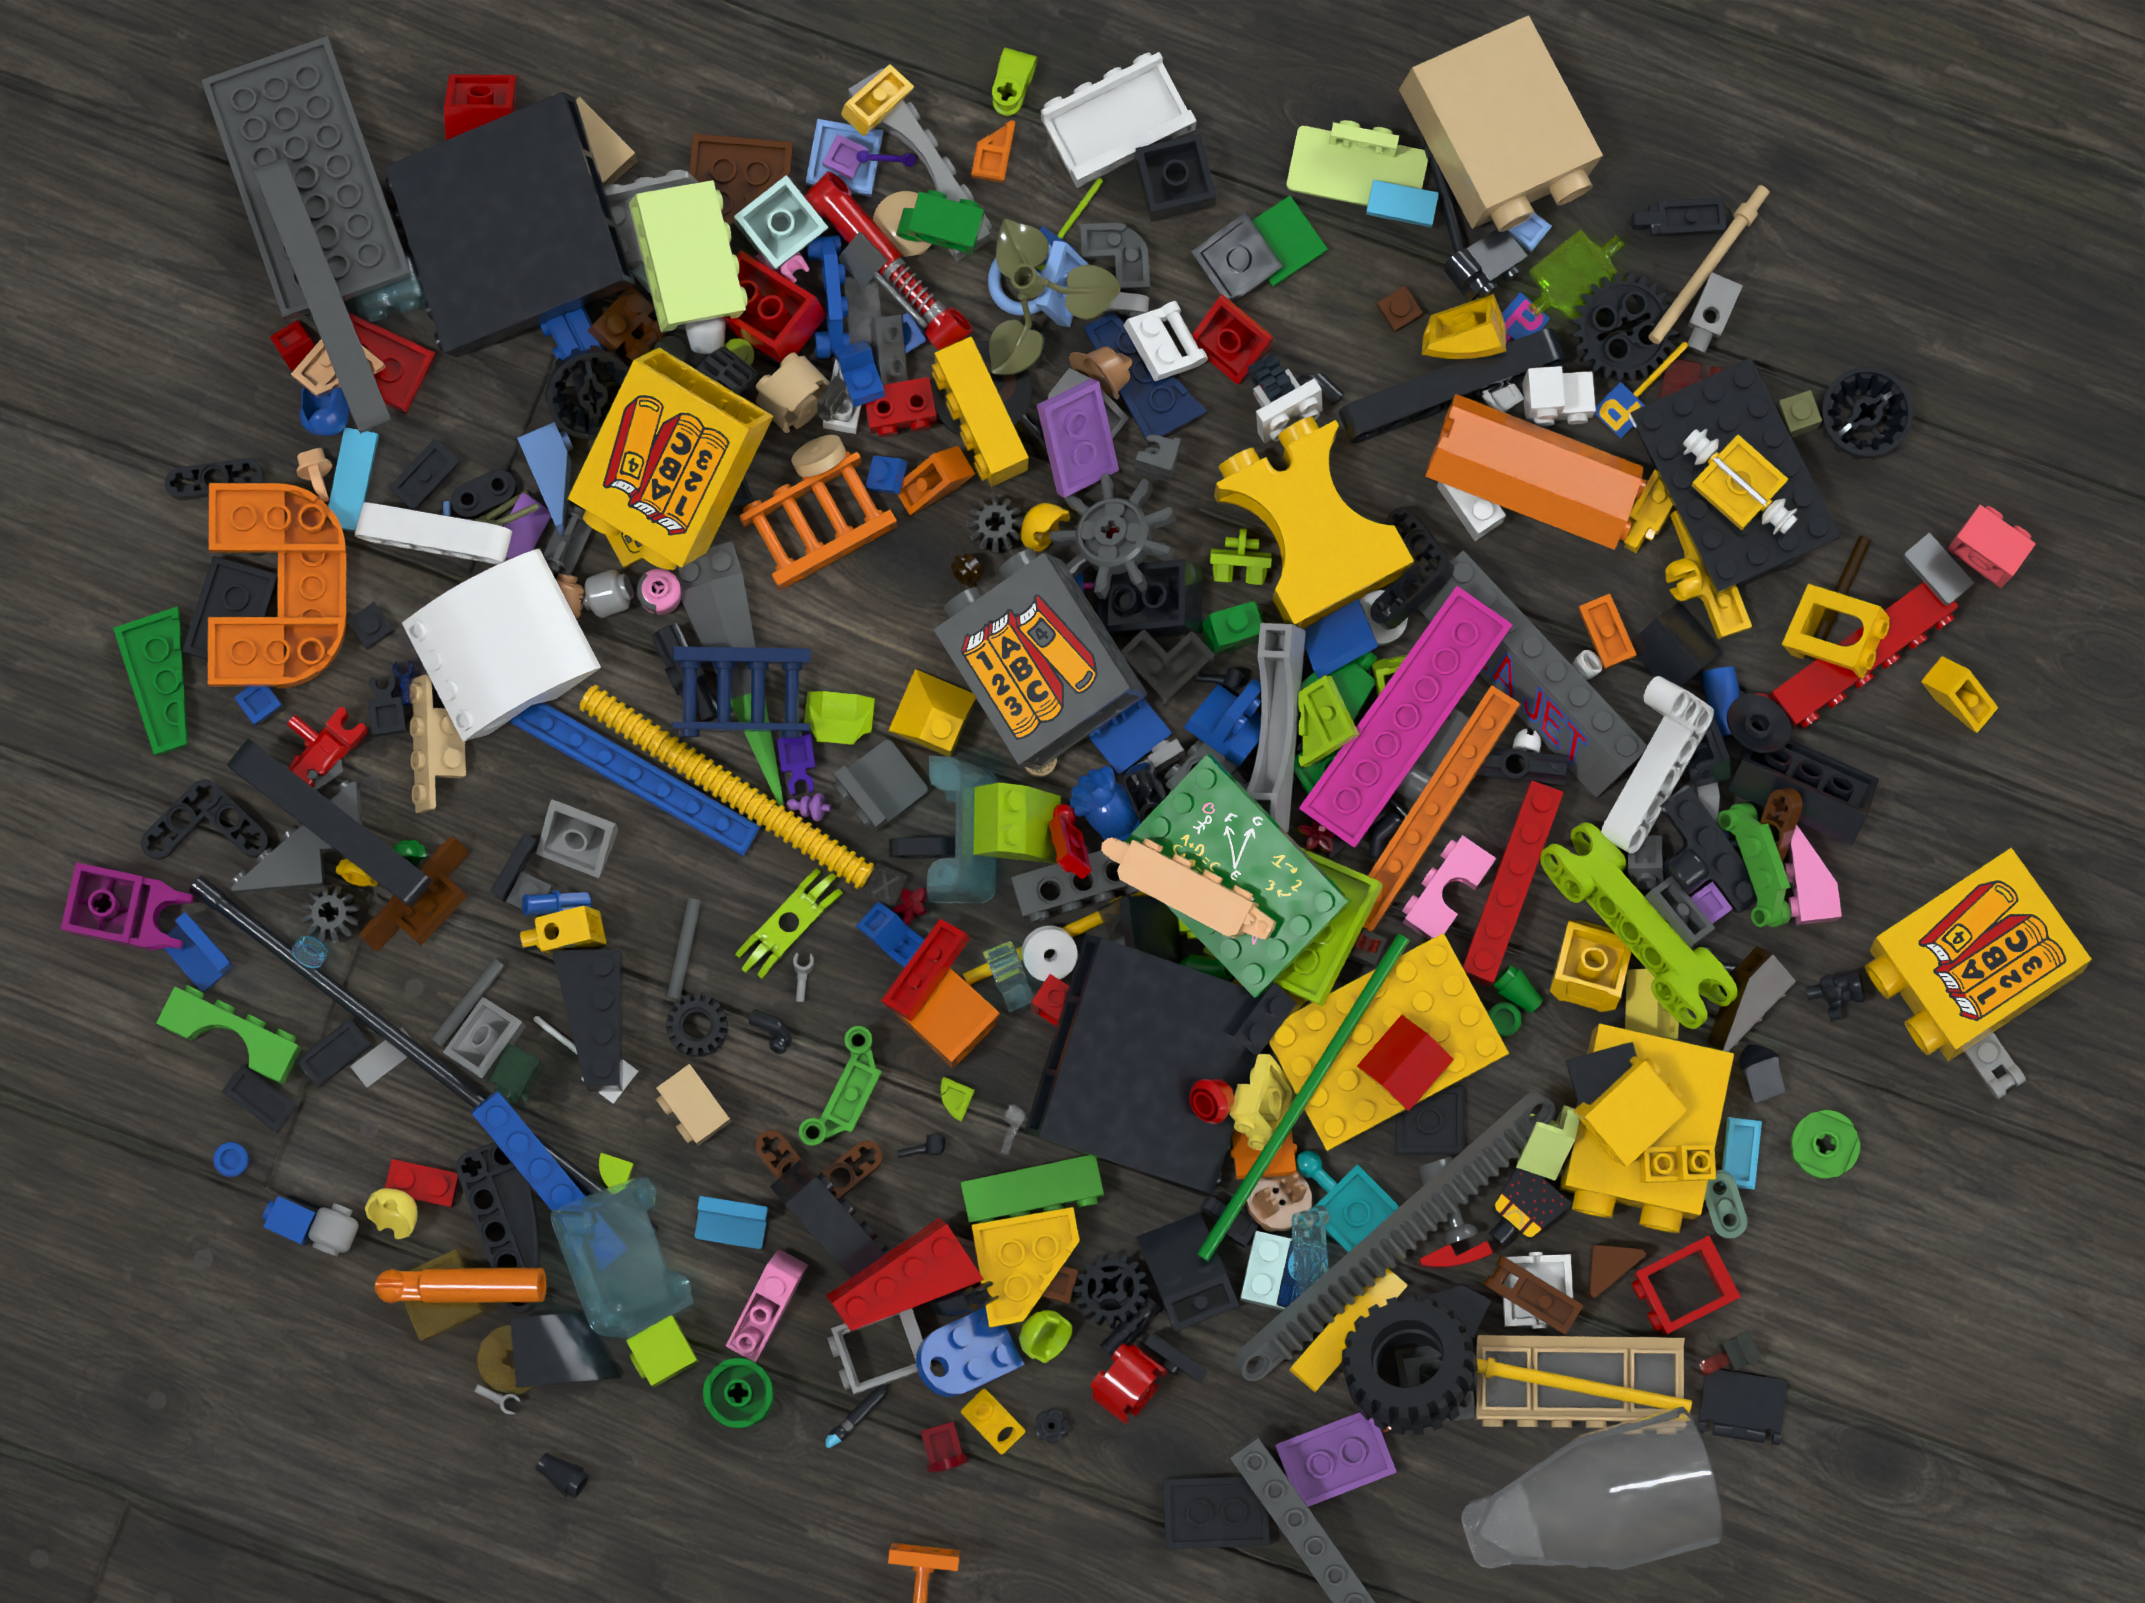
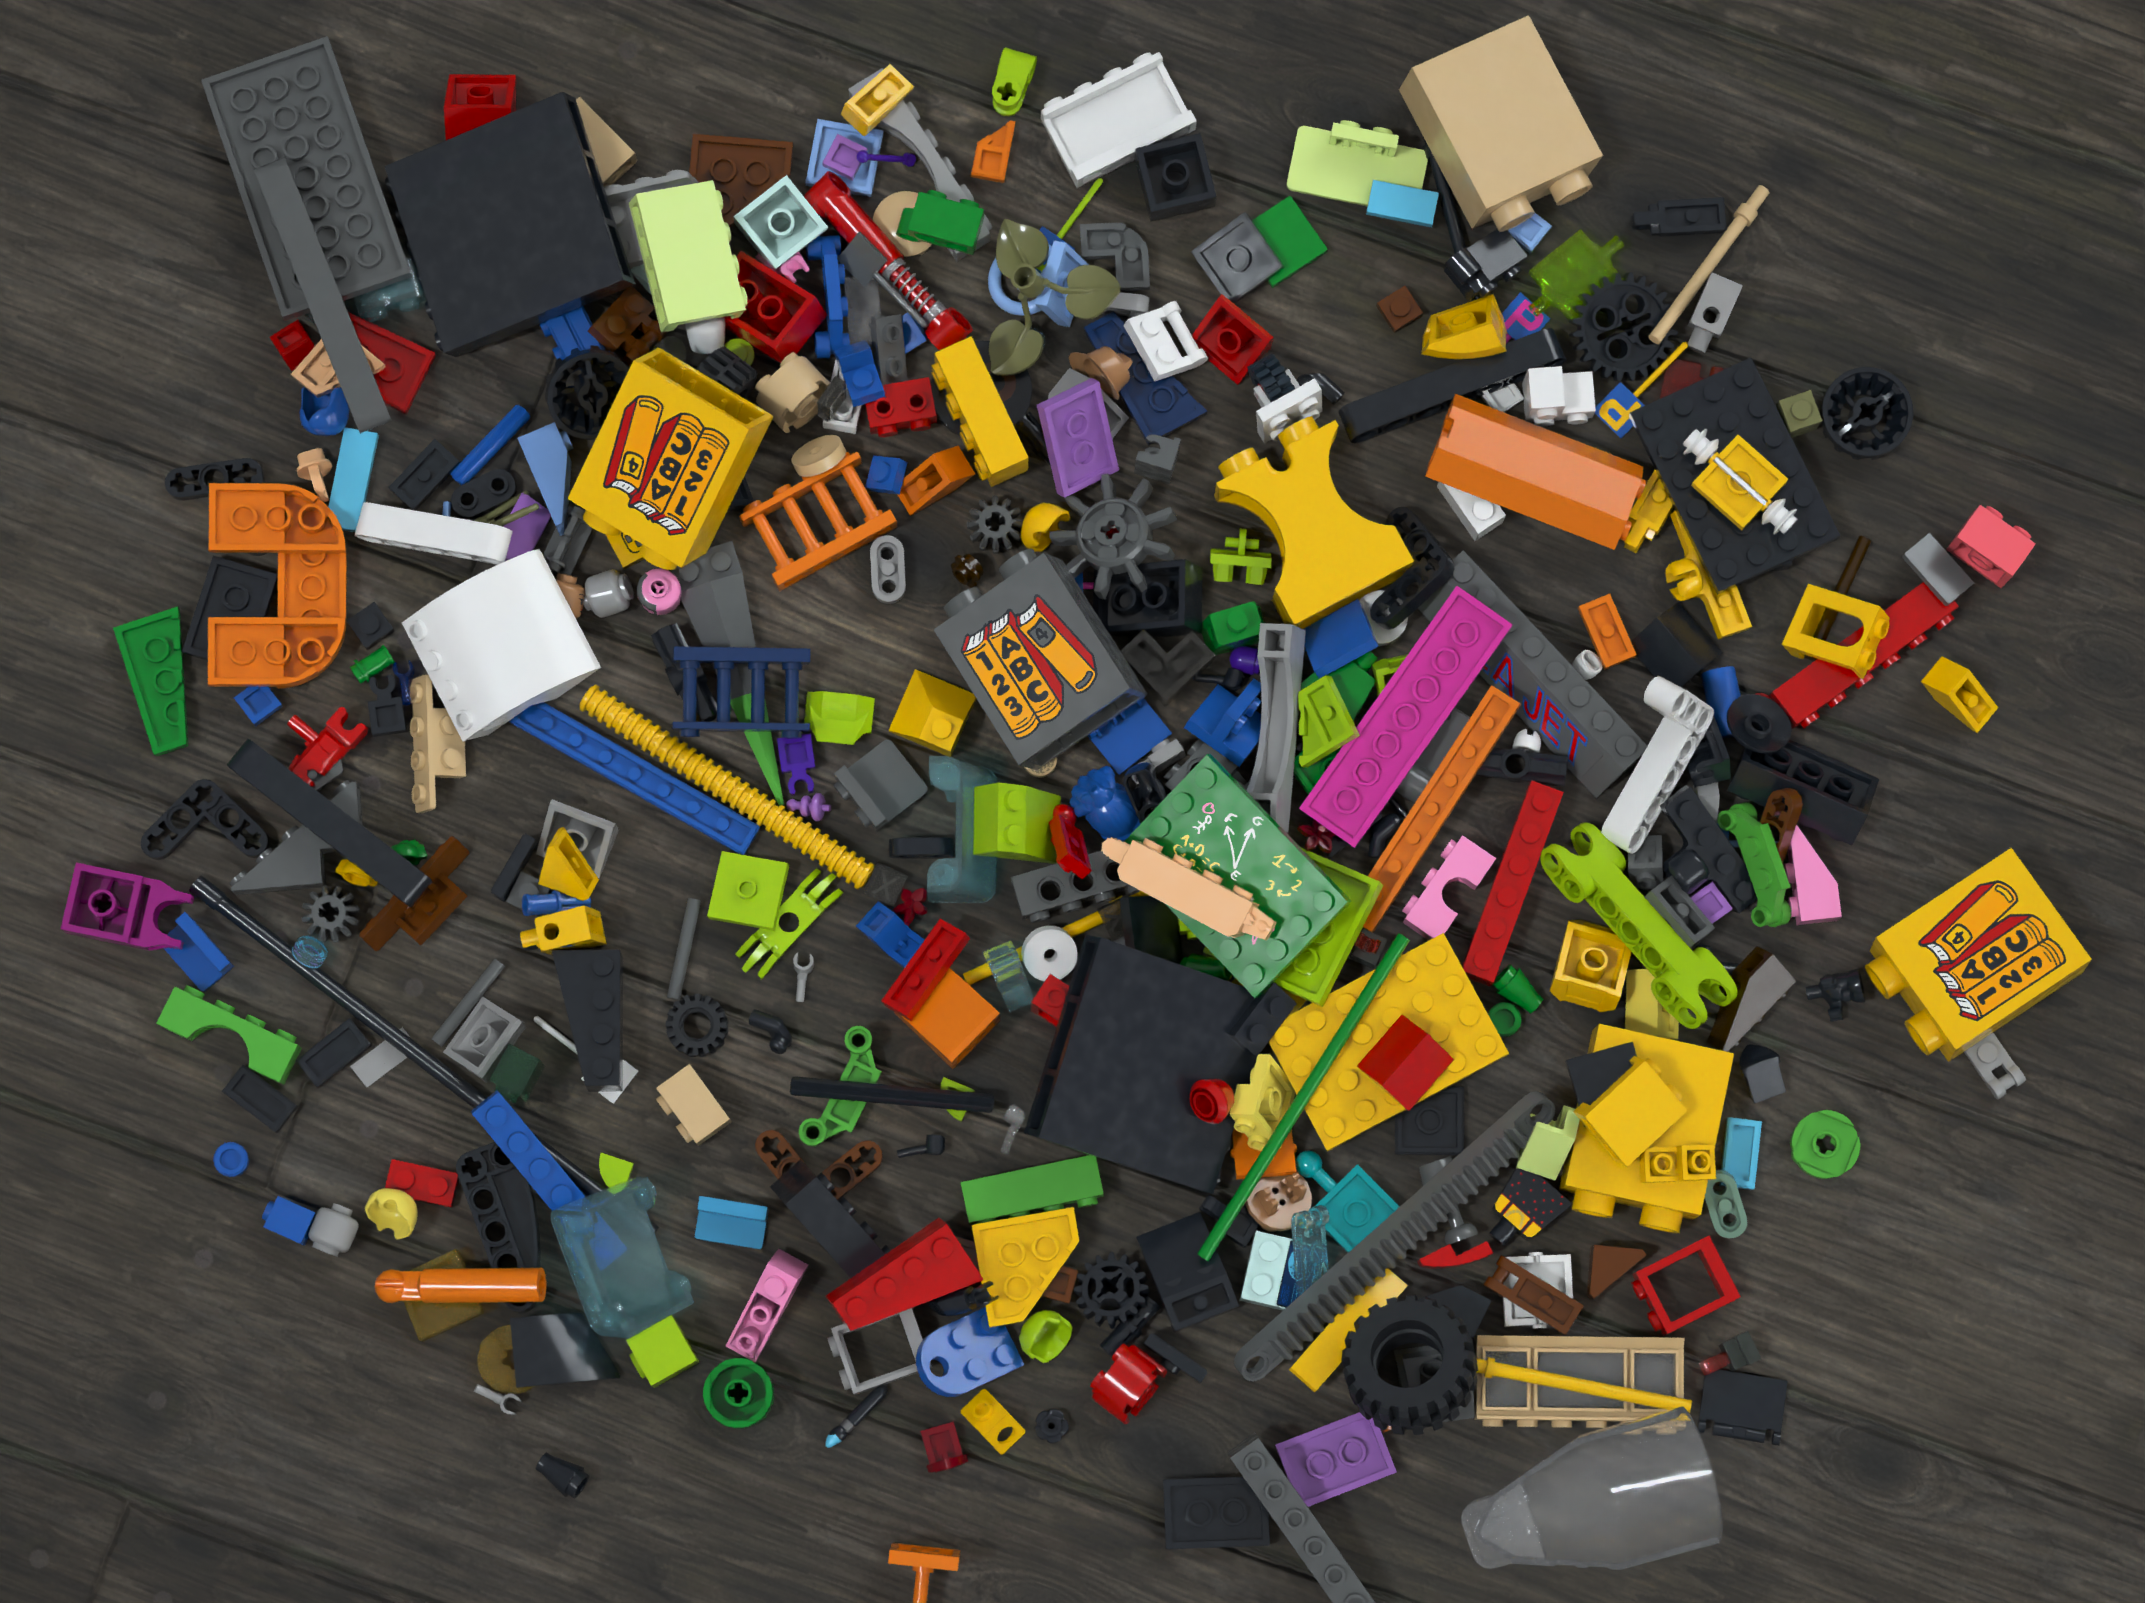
(371, 664): none -> green pin
(490, 445): none -> blue axle
(567, 868): none -> yellow slope
(748, 890): none -> lime plate
(887, 570): none -> light grey plate
(891, 1094): none -> black axle
(1245, 660): none -> dark purple cylinder

